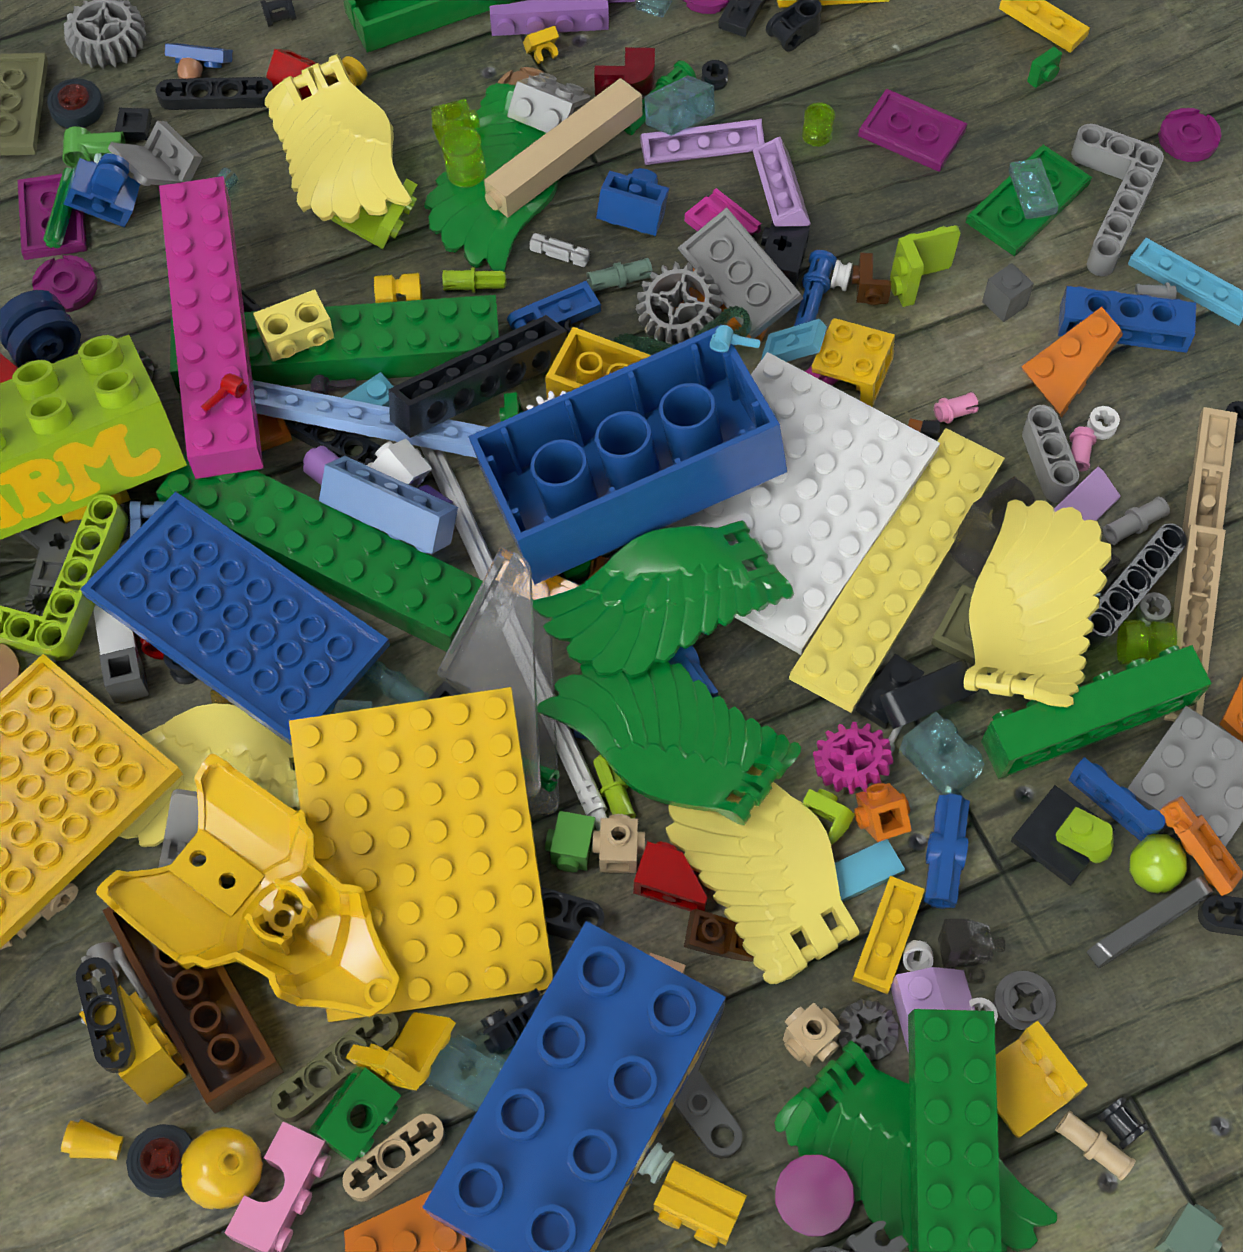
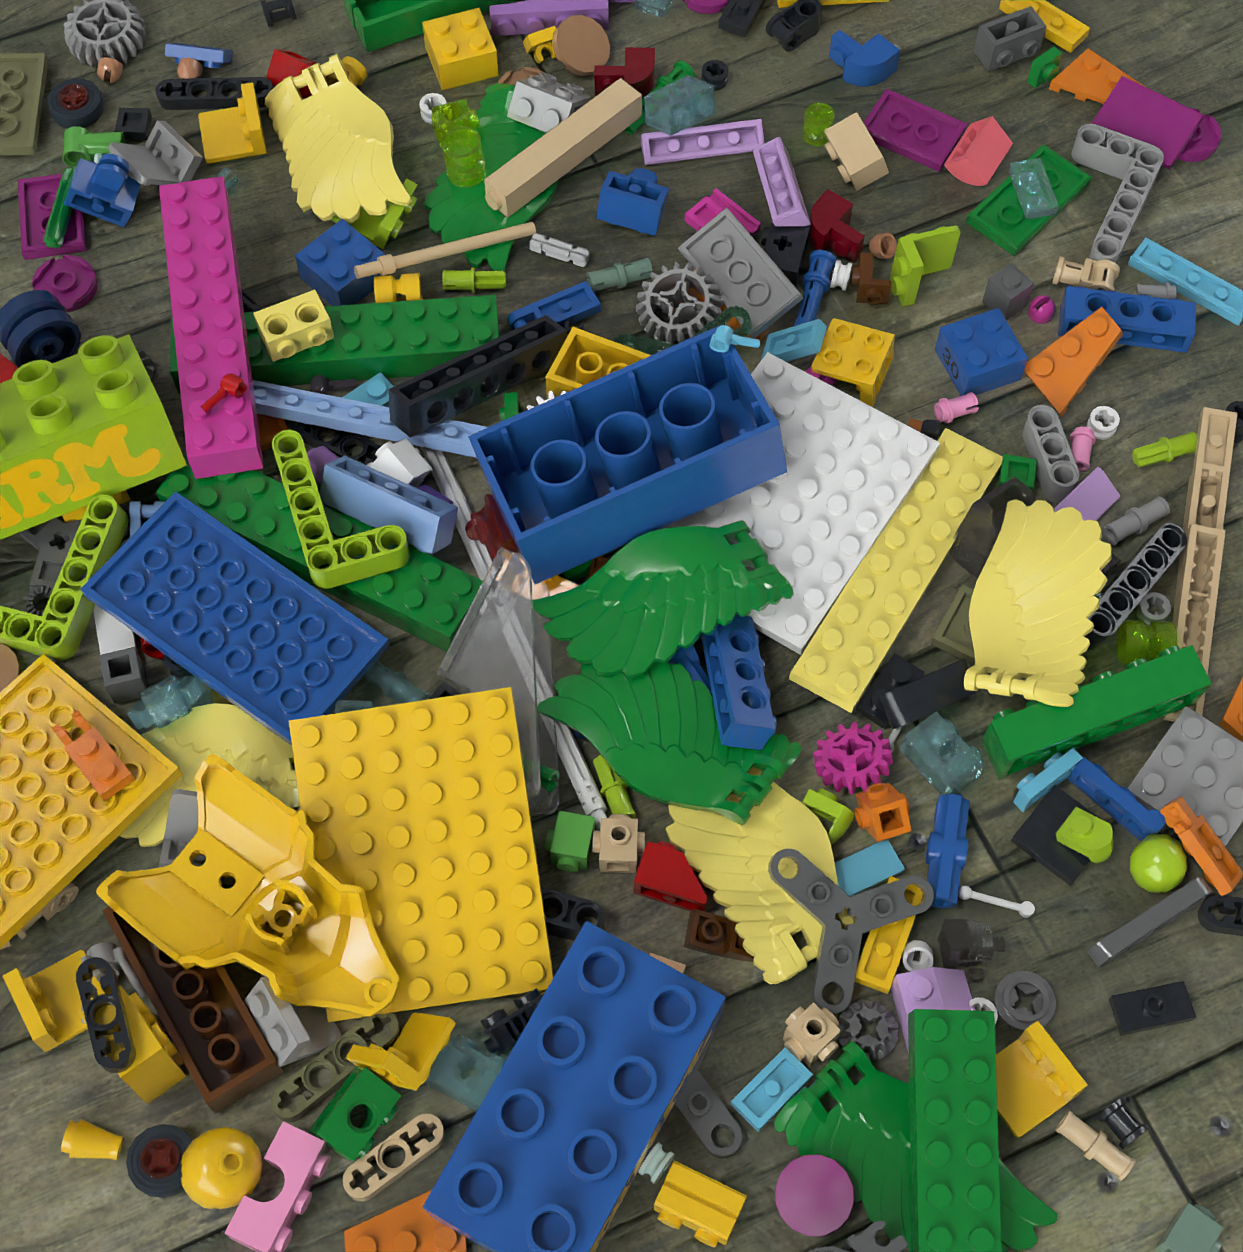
(50, 1001): none -> yellow bracket
(95, 758): none -> orange hinge
(109, 69): none -> nougat hinge
(166, 701): none -> clear light blue gear
(234, 130): none -> yellow bracket
(287, 1028): none -> light grey bracket
(314, 522): none -> lime beam
(330, 262): none -> blue brick
(388, 264): none -> tan bar
(428, 101): none -> white bush
(460, 49): none -> yellow brick
(490, 528): none -> clear red hips
(581, 44): none -> medium nougat tile
(739, 684): none -> blue brick
(771, 1089): none -> medium azure plate
(824, 899): none -> dark grey piece
(830, 227): none -> dark red brick
(856, 152): none -> tan brick
(866, 63): none -> blue brick
(883, 245): none -> nougat hinge
(979, 152): none -> coral brick
(981, 353): none -> blue brick
(1009, 38): none -> dark grey brick
(1020, 467): none -> green plate
(1025, 909): none -> white hinge
(1044, 313): none -> dark pink hinge
(1056, 770): none -> medium azure plate
(1088, 275): none -> tan connector
(1089, 78): none -> orange wing
(1149, 118): none -> magenta tile
(1152, 1008): none -> black plate
(1165, 449): none -> lime axle

